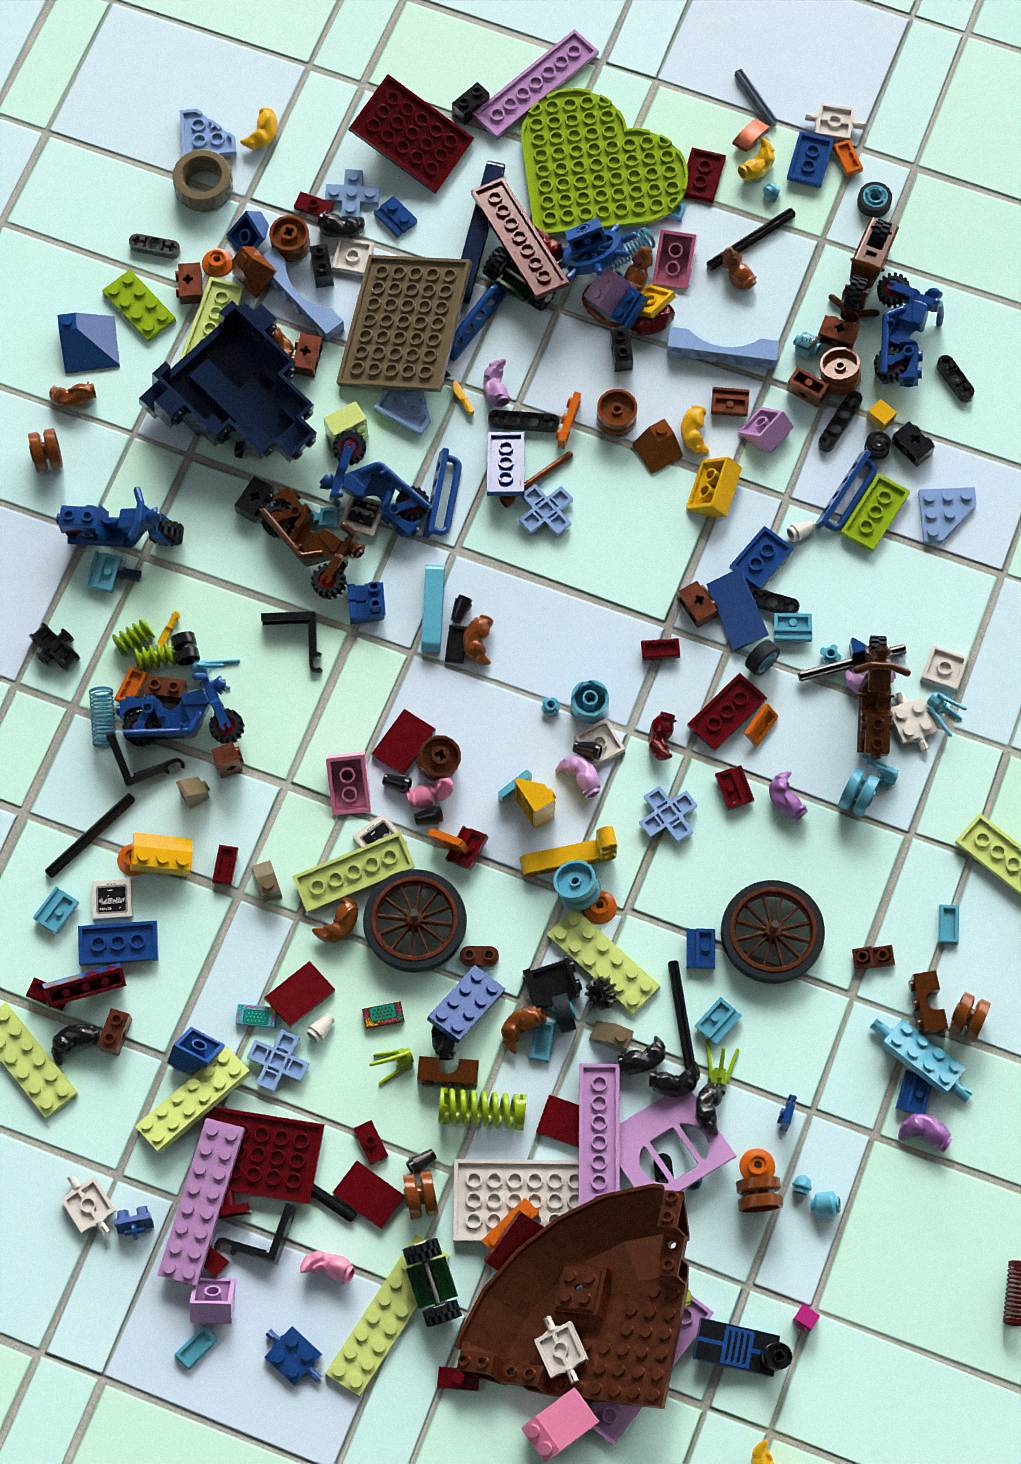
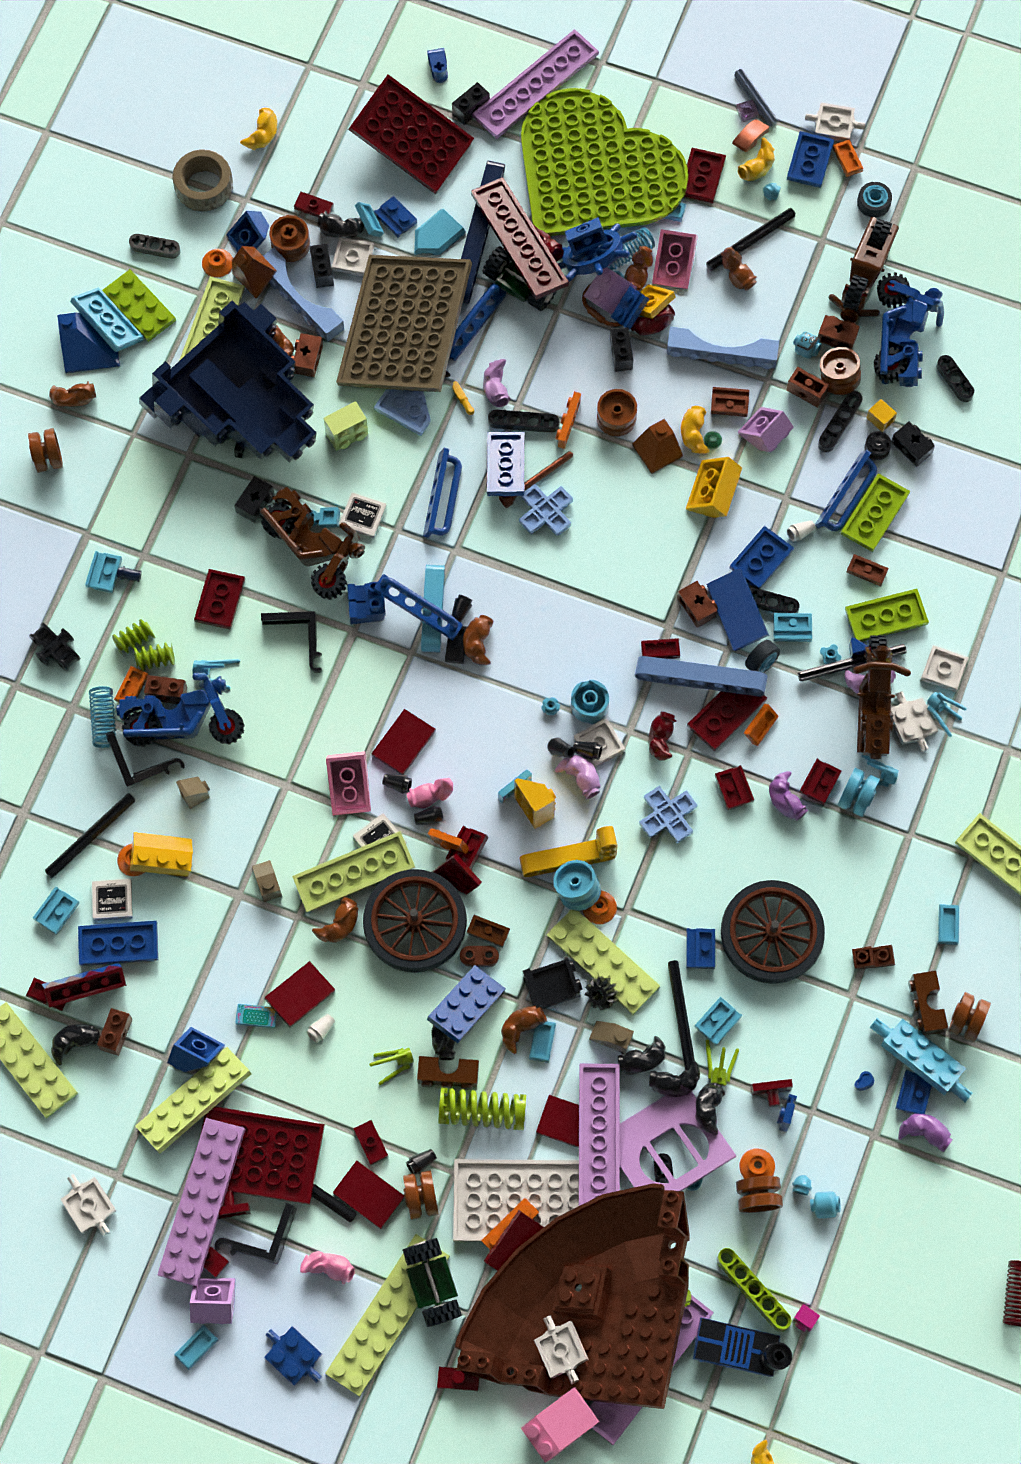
(94, 527): blue piece -> none
(107, 319): none -> medium azure tile
(133, 1224): blue hips -> none
(168, 628): yellow piece -> none
(185, 648): black wheel -> none
(192, 274): copper brick -> none
(204, 133): light blue plate -> none
(219, 599): none -> dark red tile
(225, 865): dark red plate -> none
(227, 759): copper brick -> none
(278, 1060): light blue plate -> none
(352, 194): light blue plate -> none
(369, 219): none -> medium azure tile
(377, 481): blue piece -> none
(383, 1015): tile -> none
(435, 747): copper wheel -> none
(437, 234): none -> medium azure tile
(438, 64): none -> blue piece
(450, 630): none -> blue piece
(458, 874): none -> dark red wing
(488, 931): none -> reddish brown plate
(560, 748): none -> black cone
(564, 1013): black wheel -> none
(701, 676): none -> medium blue beam
(713, 444): none -> clear green plate
(747, 110): none -> clear purple plate
(751, 1279): none -> lime beam
(772, 1090): none -> dark red tile
(820, 781): none -> dark red plate
(865, 1081): none -> blue piece
(867, 570): none -> copper plate
(887, 615): none -> lime plate
(943, 511): light blue plate -> none

